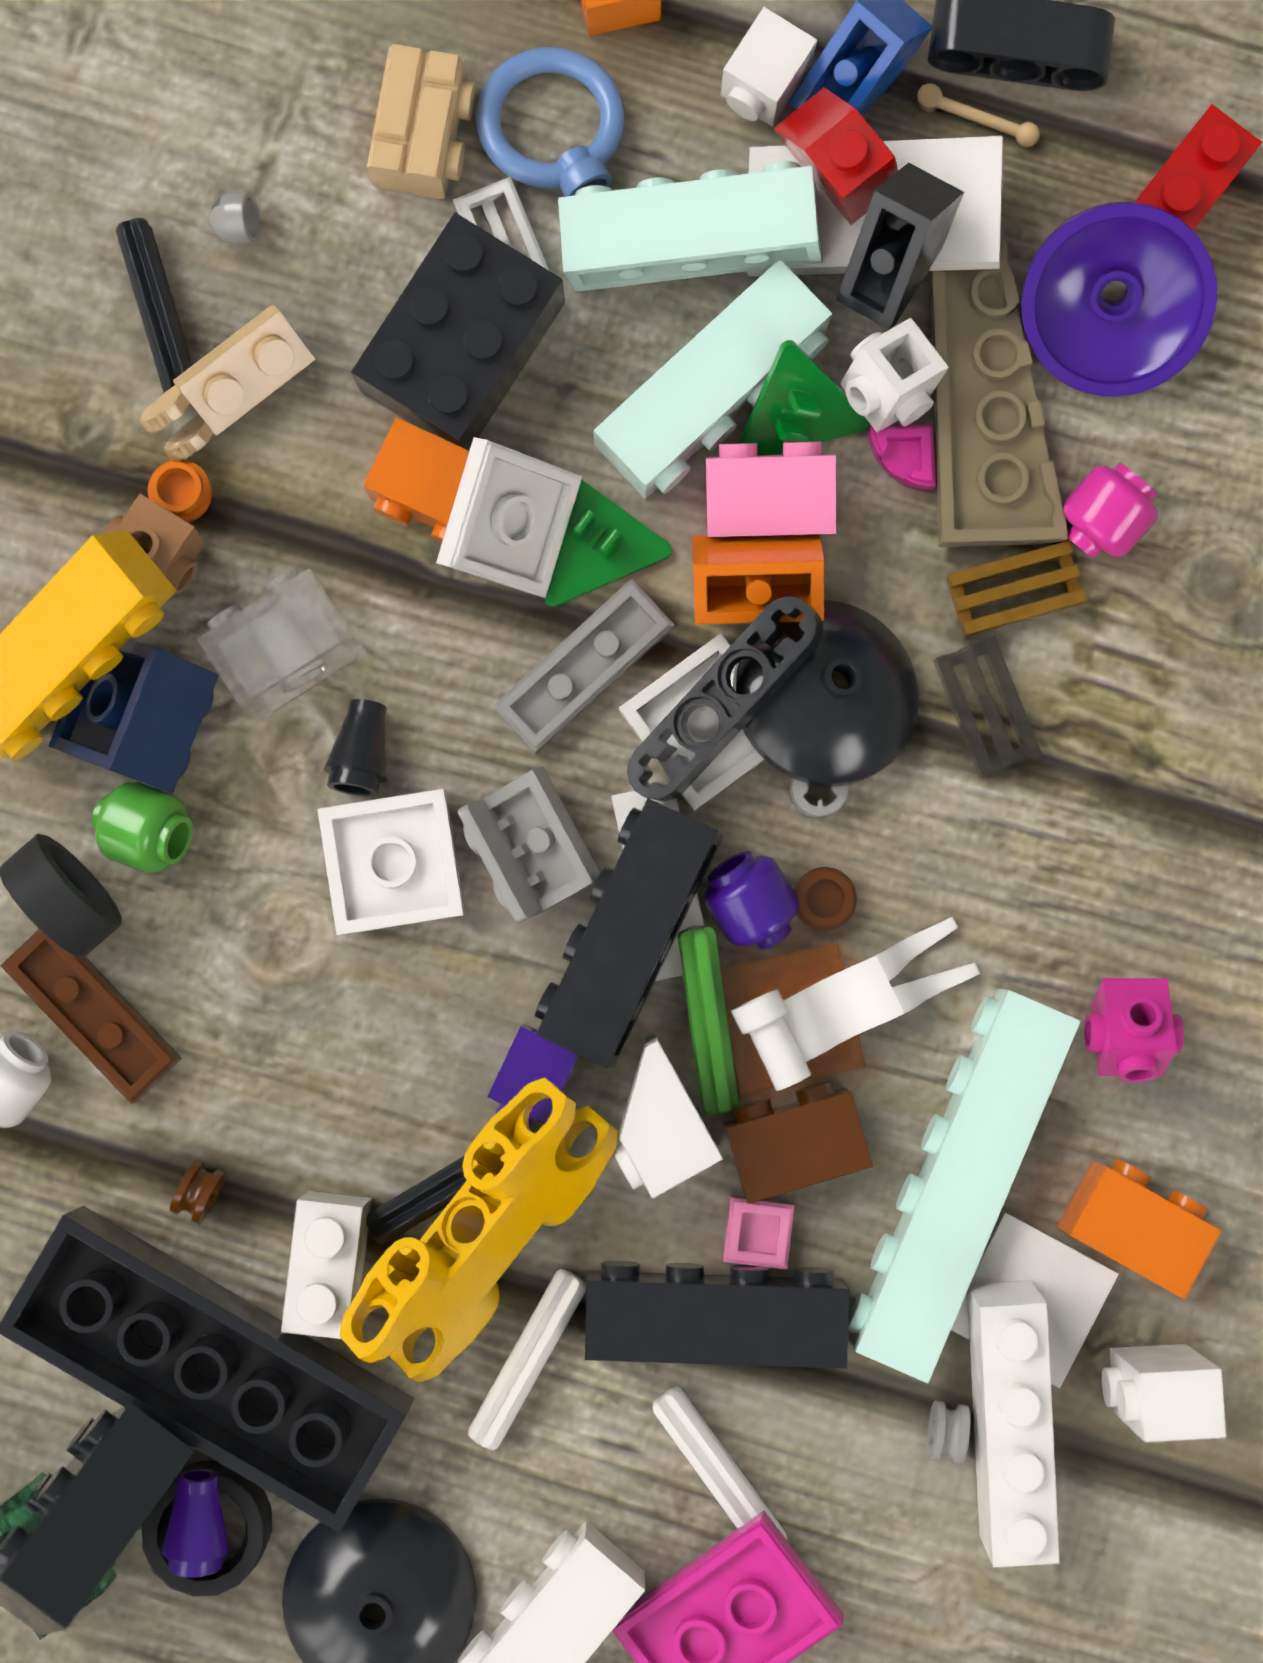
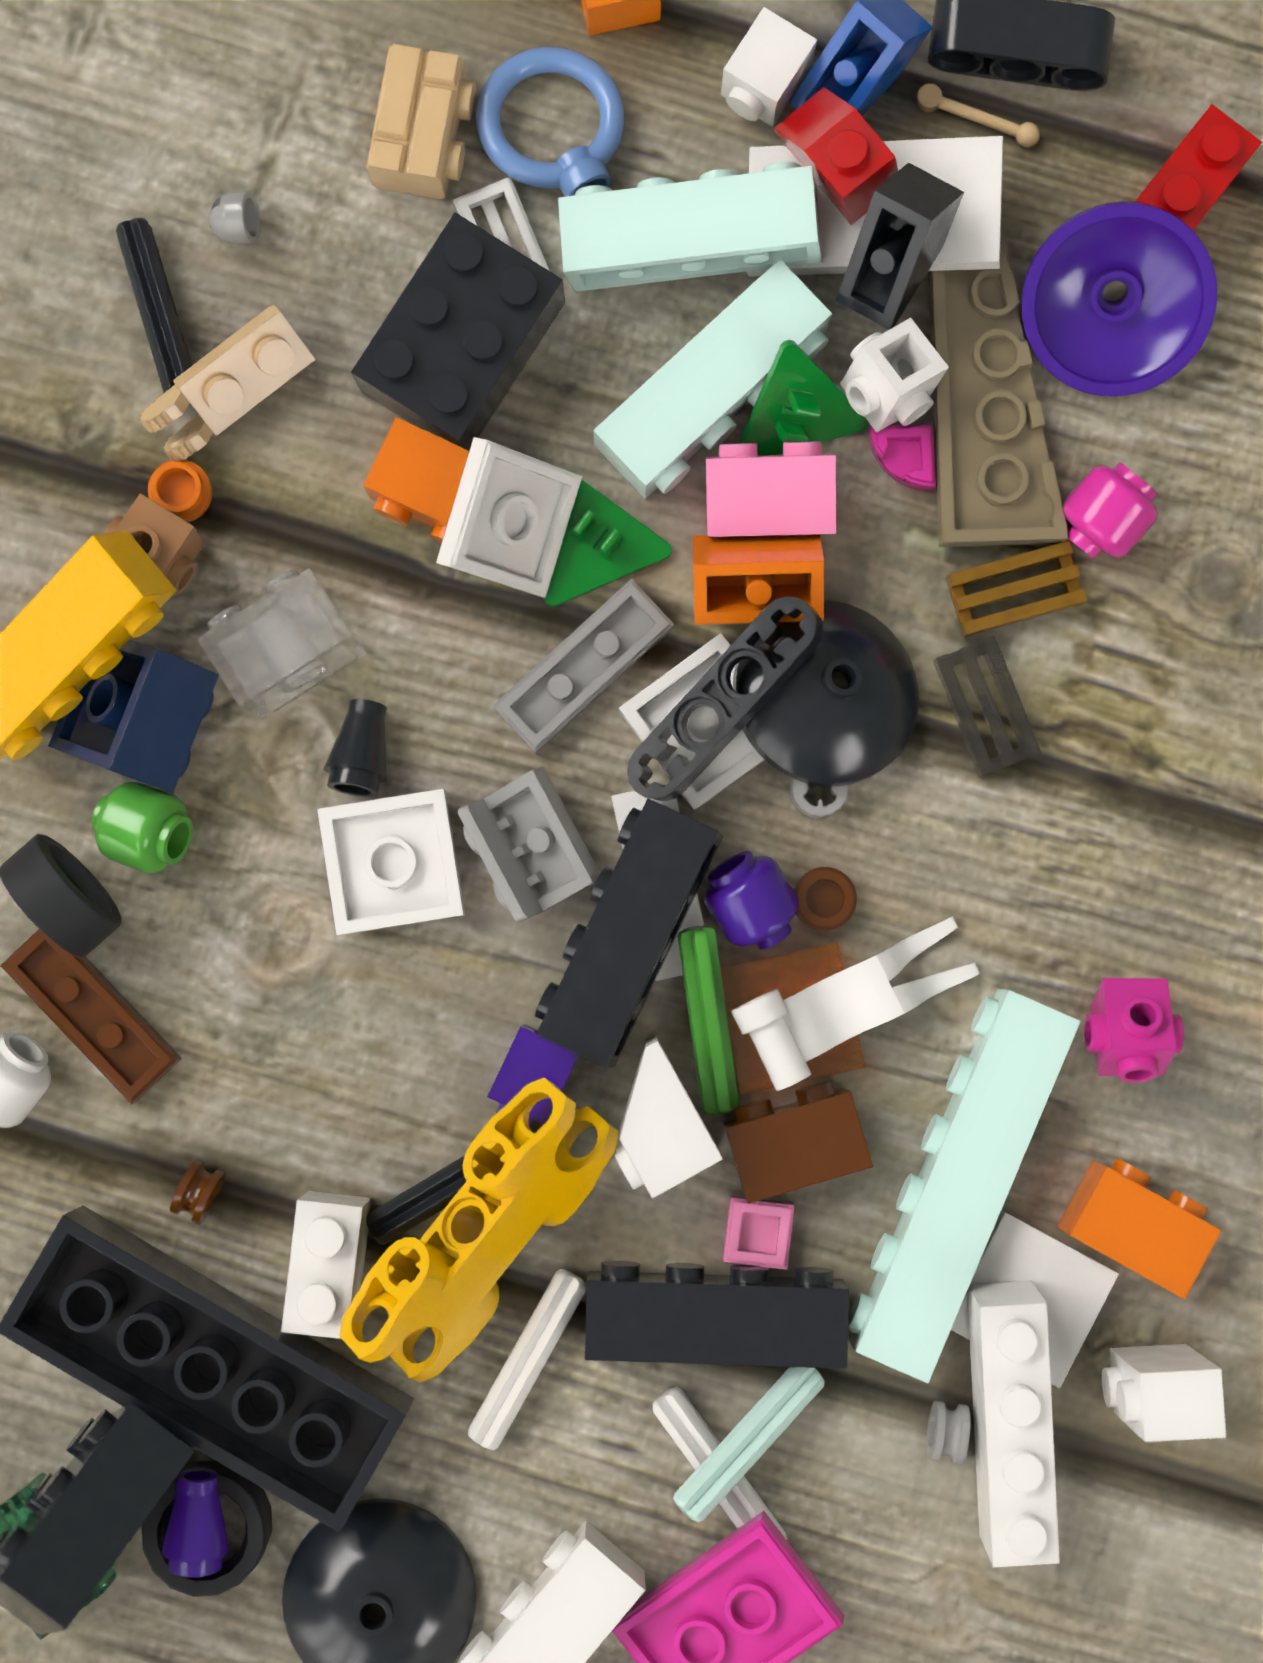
(748, 1442): none -> light aqua axle

